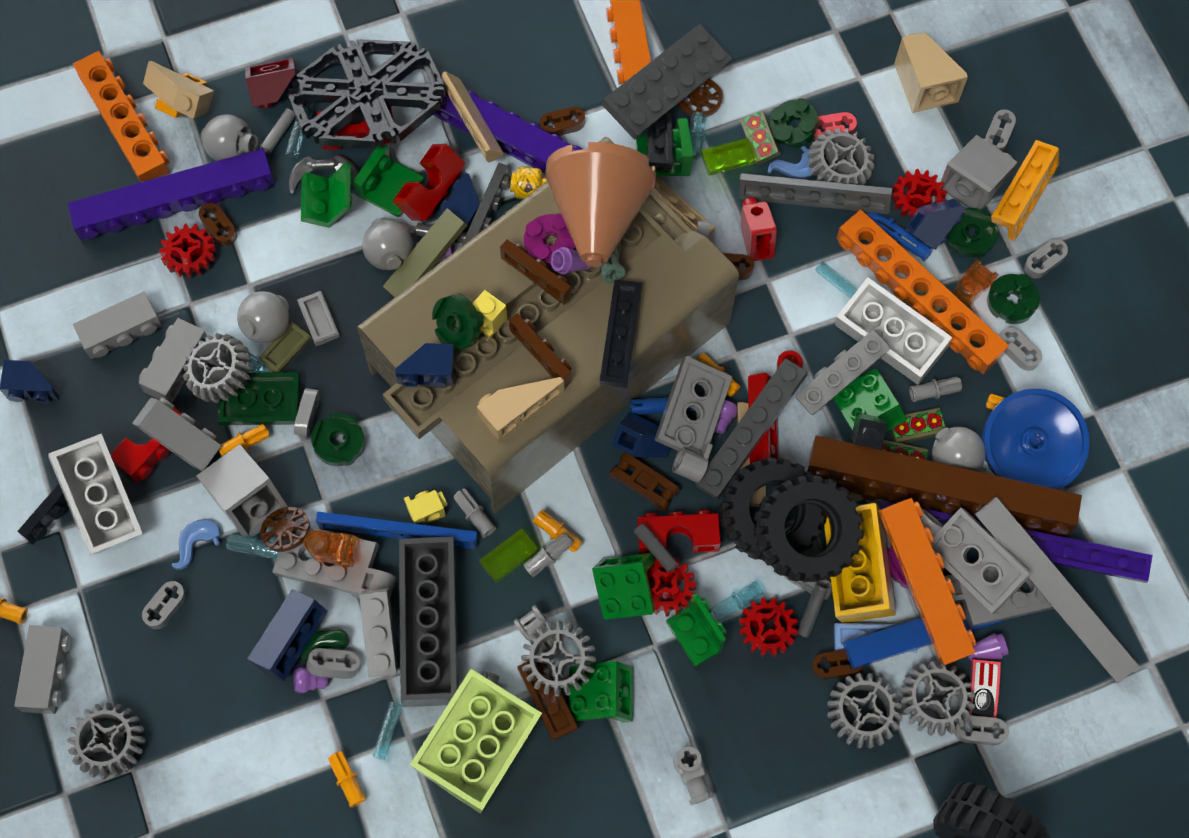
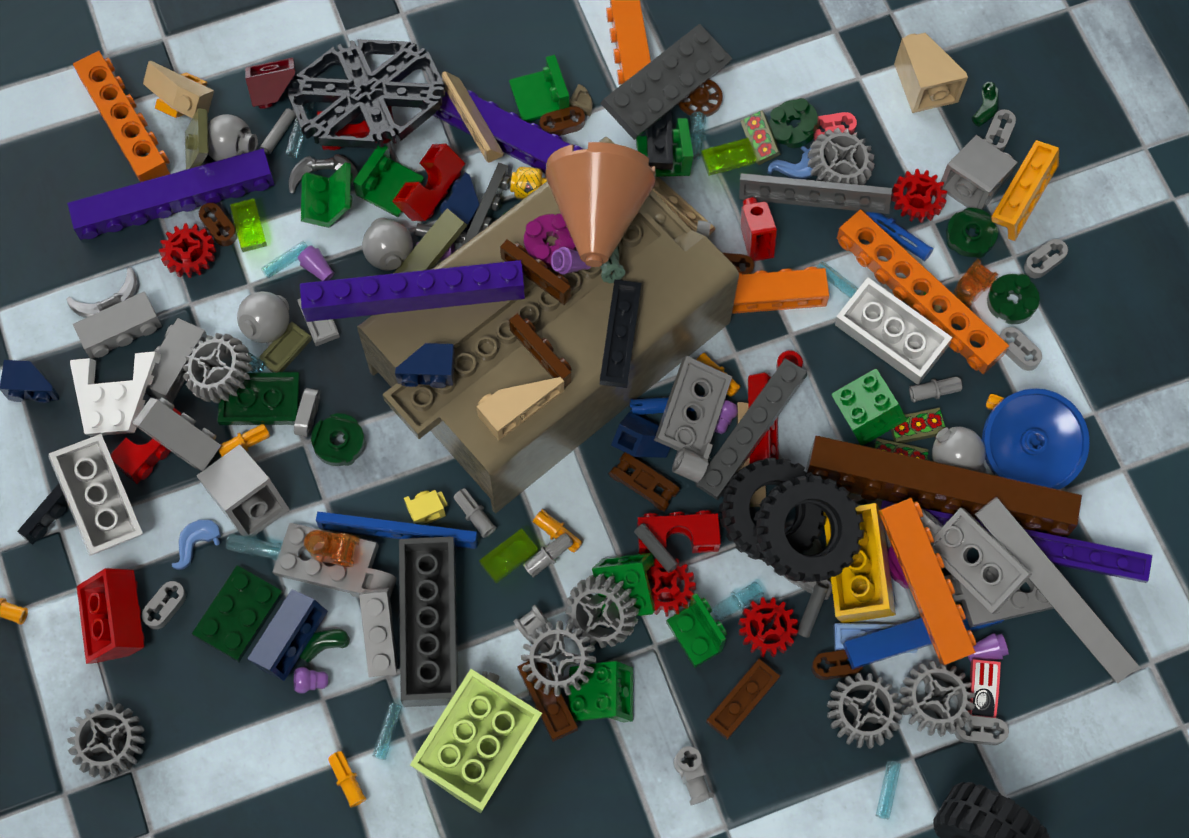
(42, 669): light grey brick -> none
(110, 615): none -> red slope
(112, 405): none -> white wing
(126, 291): none -> flat silver piece
(197, 139): none -> olive plate
(237, 613): none -> dark green plate
(248, 225): none -> clear neon green plate
(283, 260): none -> clear light blue piece
(285, 529): reddish brown wheel -> none
(315, 263): none -> medium lavender cone
(333, 663): light grey beam -> none
(412, 291): none -> dark purple brick
(468, 318): dark green plate -> none
(493, 312): light yellow brick -> none
(540, 91): none -> green bracket
(582, 100): none -> dark tan tile
(620, 621): none -> light grey gear
(742, 699): none -> reddish brown plate
(781, 290): none -> orange brick
(842, 372): light grey bracket -> none
(868, 431): black brick -> none
(888, 790): none -> clear light blue piece
(934, 221): dark blue slope -> none
(989, 106): none -> dark green arm

